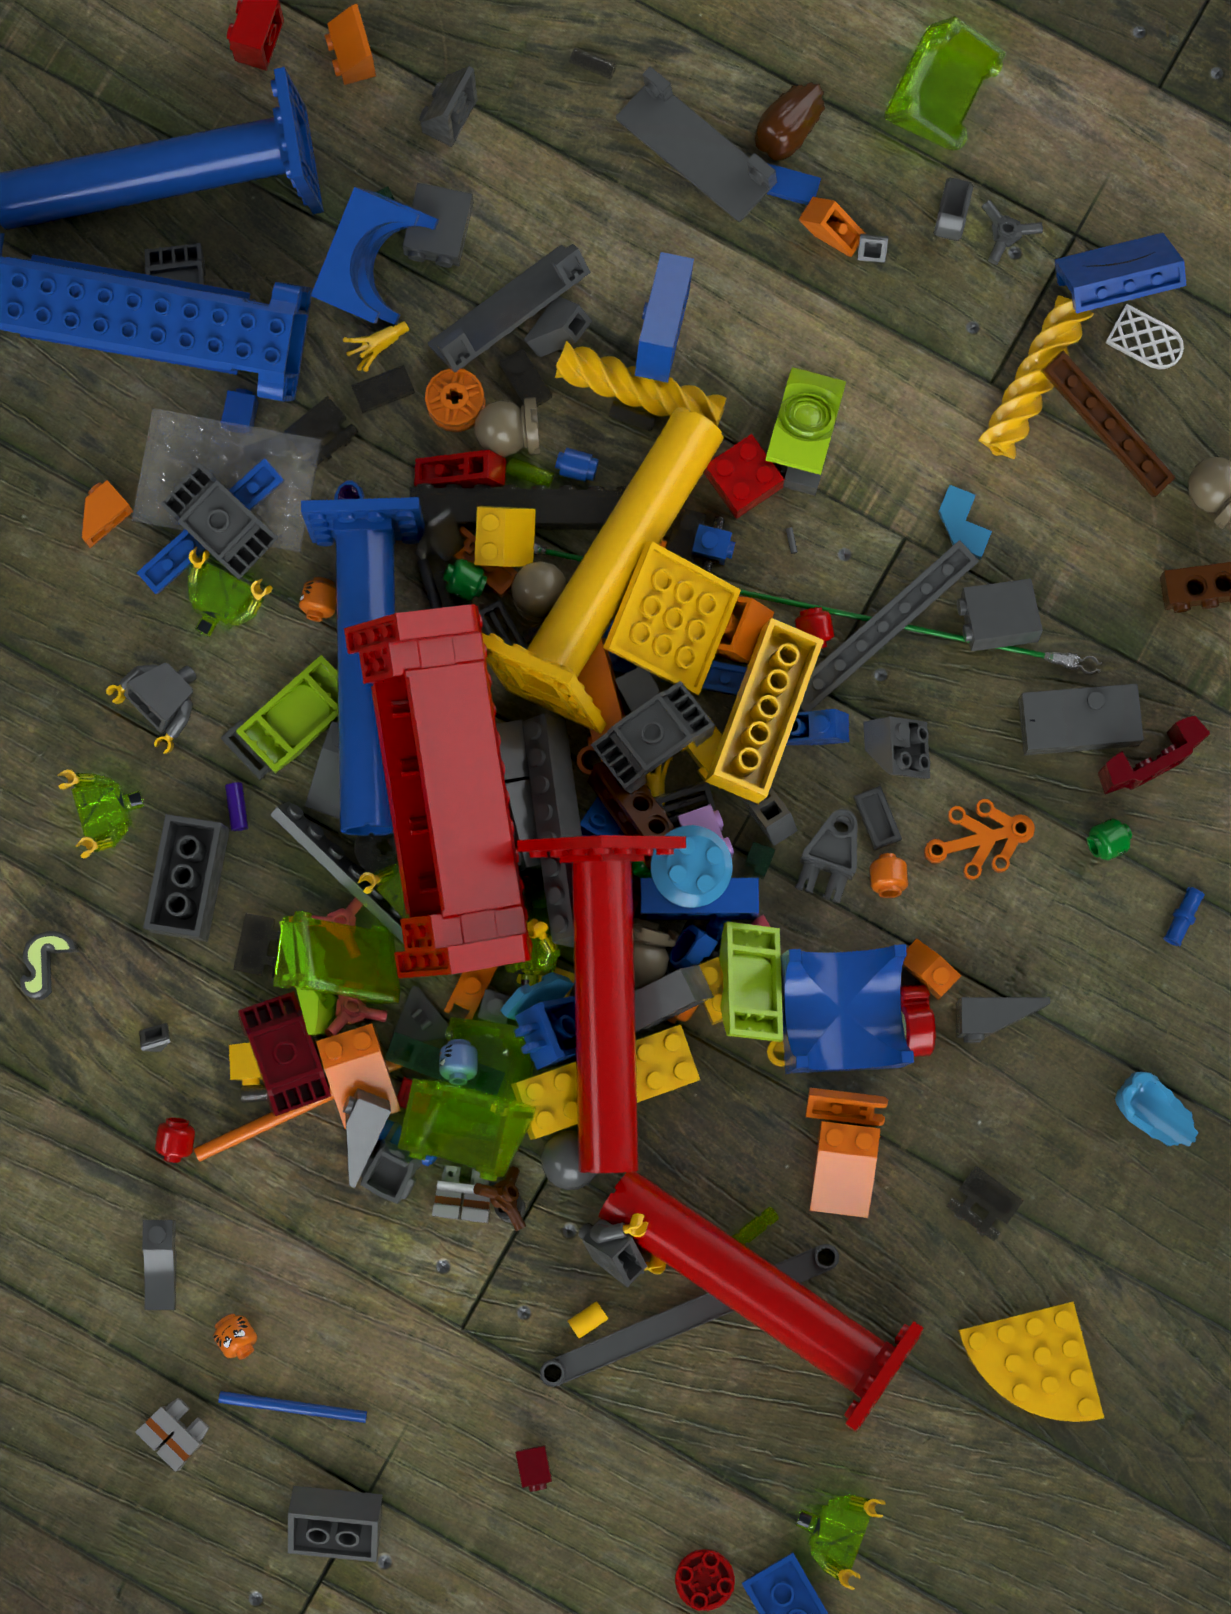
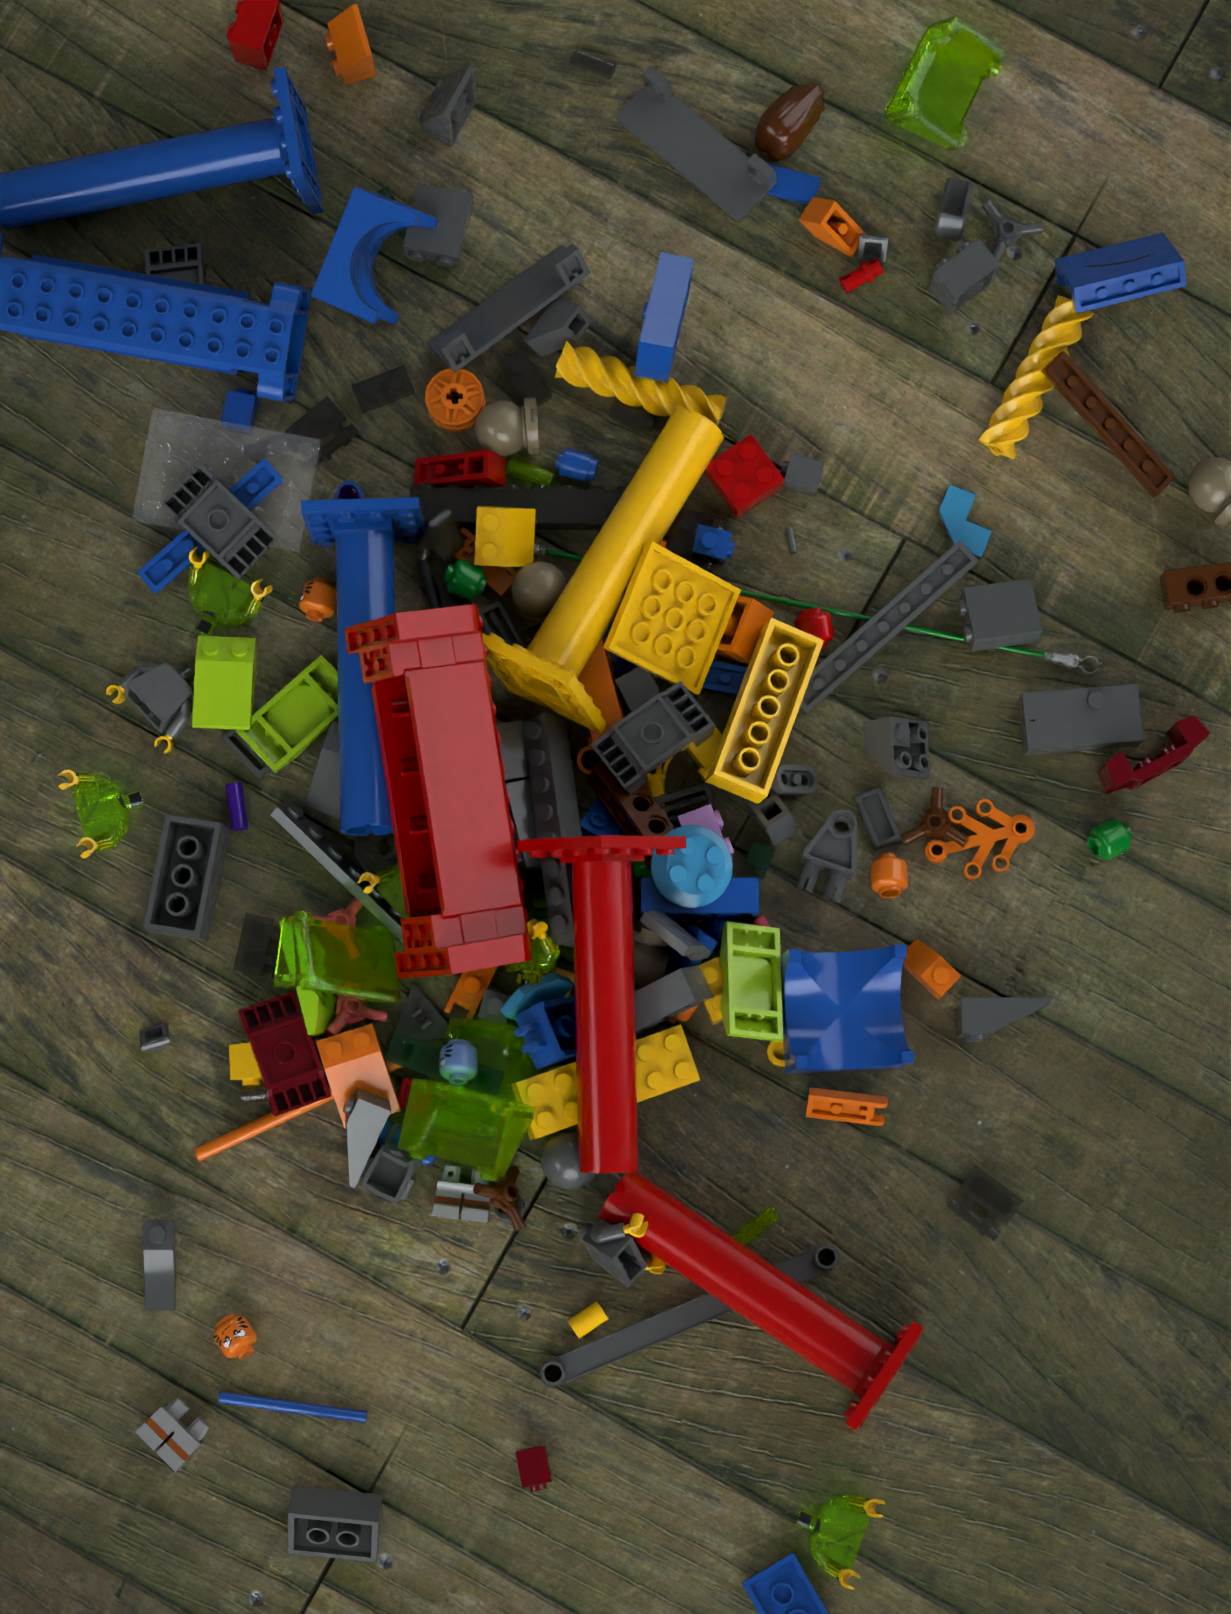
(38, 961): dark grey animal -> none
(103, 512): orange slope -> none
(175, 1139): red head -> none
(224, 682): none -> lime slope
(375, 343): yellow piece -> none
(674, 935): none -> dark grey slope
(704, 1579): red tile -> none
(795, 780): none -> dark grey plate
(806, 420): lime slope -> none
(820, 728): blue slope -> none
(844, 1169): orange slope -> none
(861, 275): none -> red pin
(918, 1019): red animal -> none
(936, 823): none -> reddish brown piece
(963, 275): none -> dark grey brick
(1037, 1363): yellow plate -> none
(1143, 359): white window -> none
(1155, 1110): dark azure hair -> none
(1184, 916): blue pin -> none

